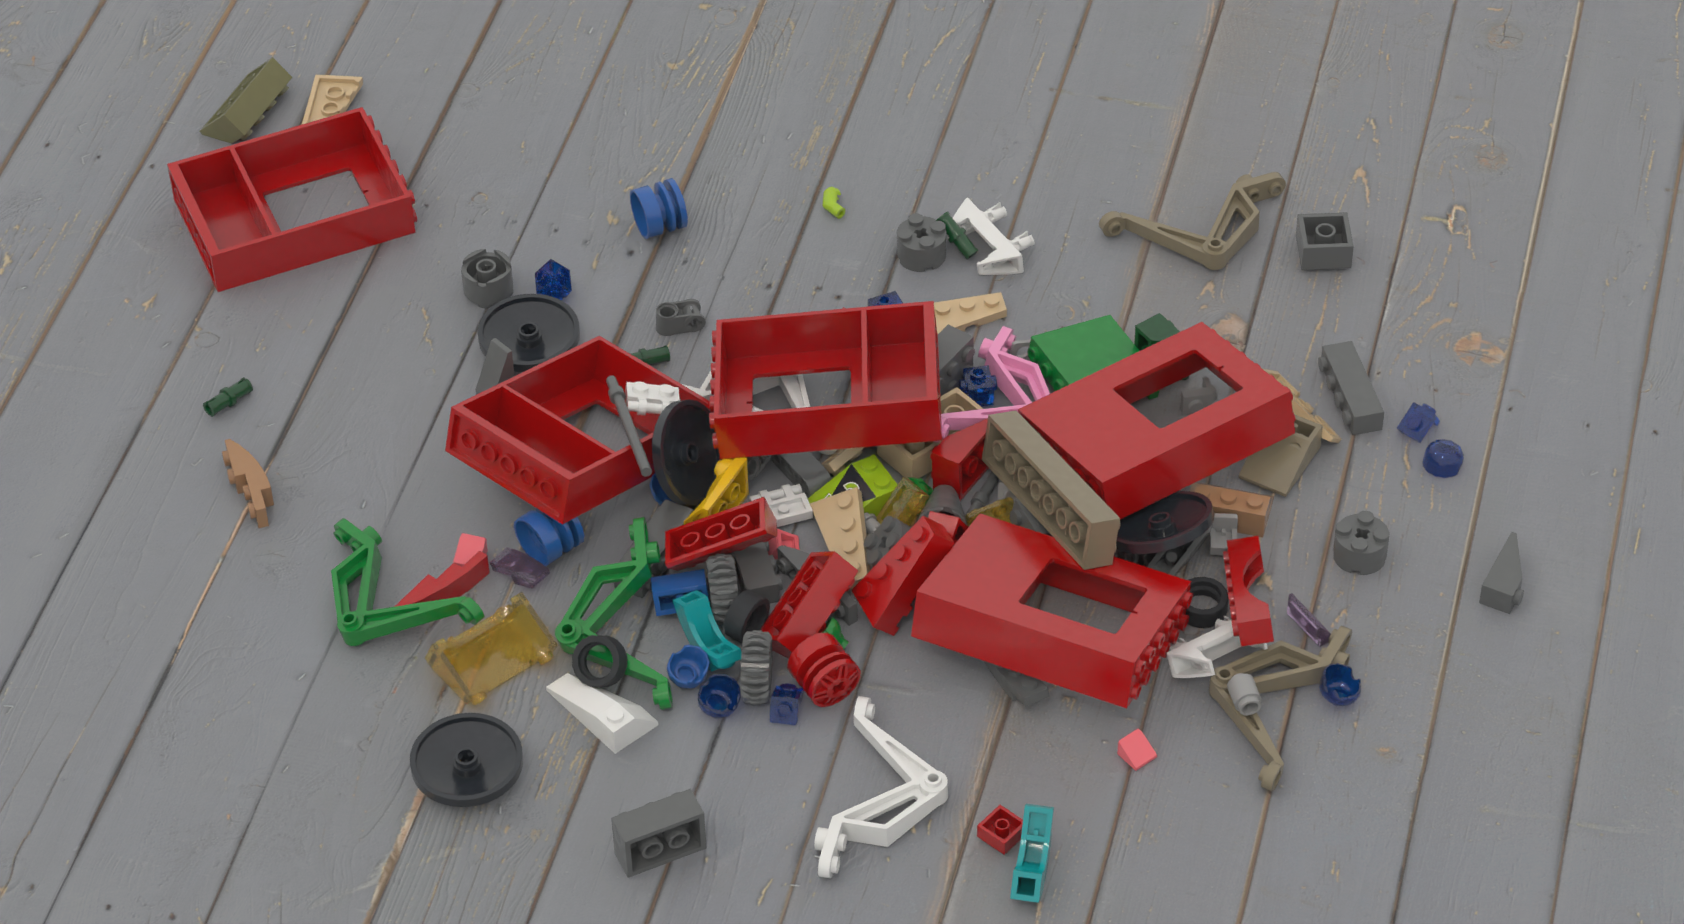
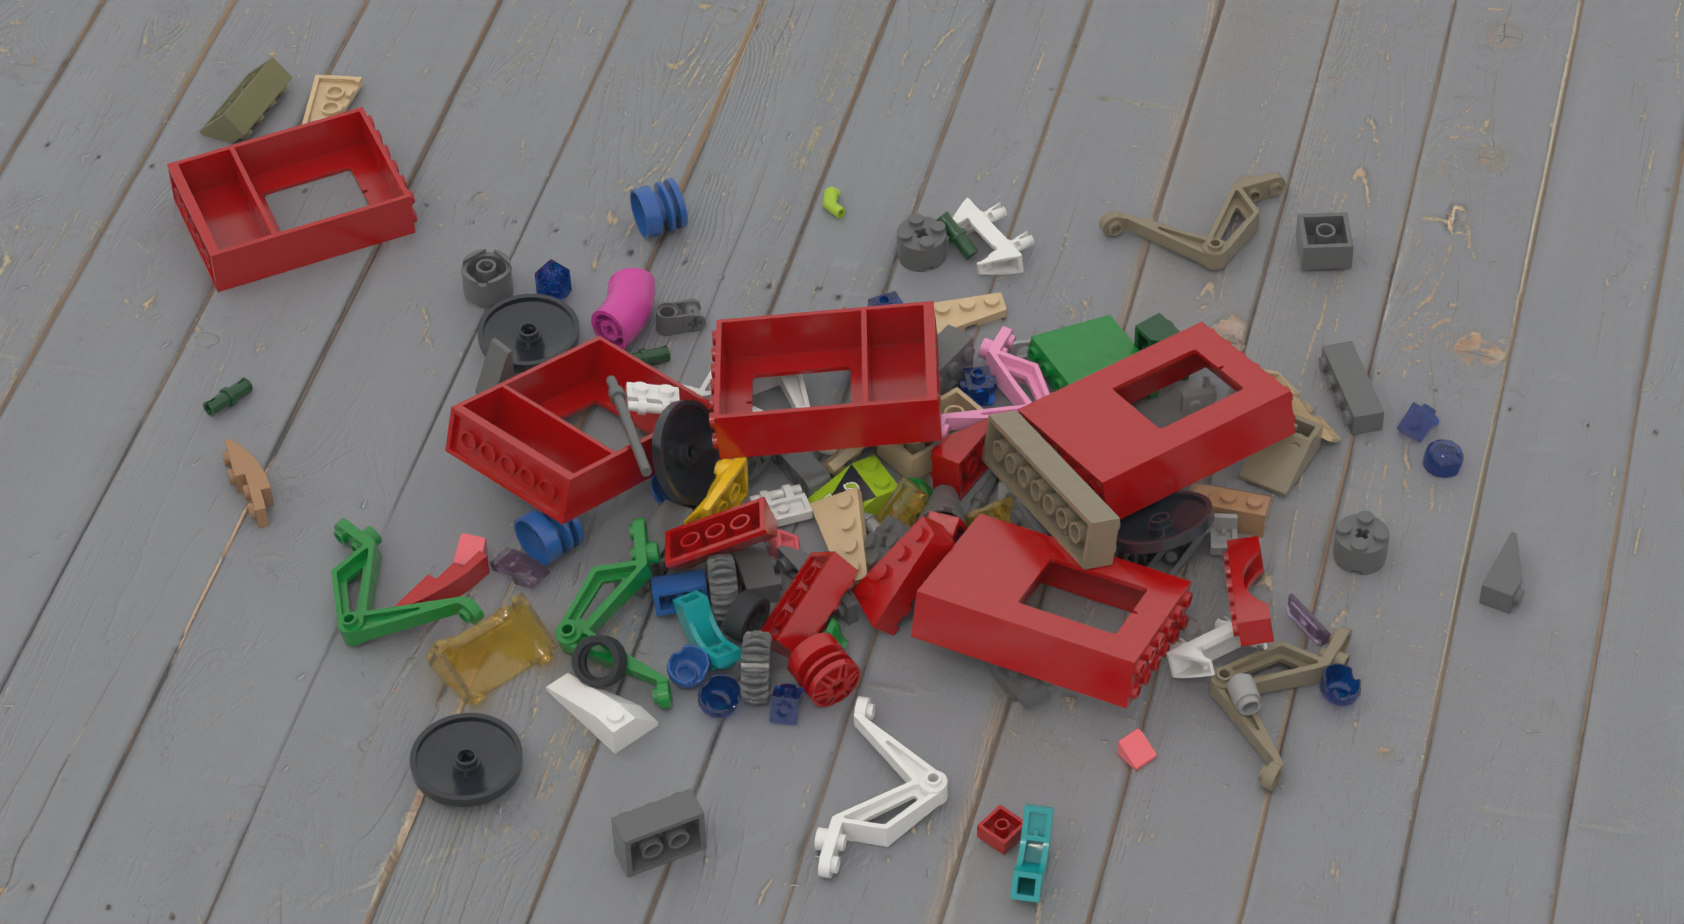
(626, 307): none -> dark pink brick
(1211, 588): black tyre -> none

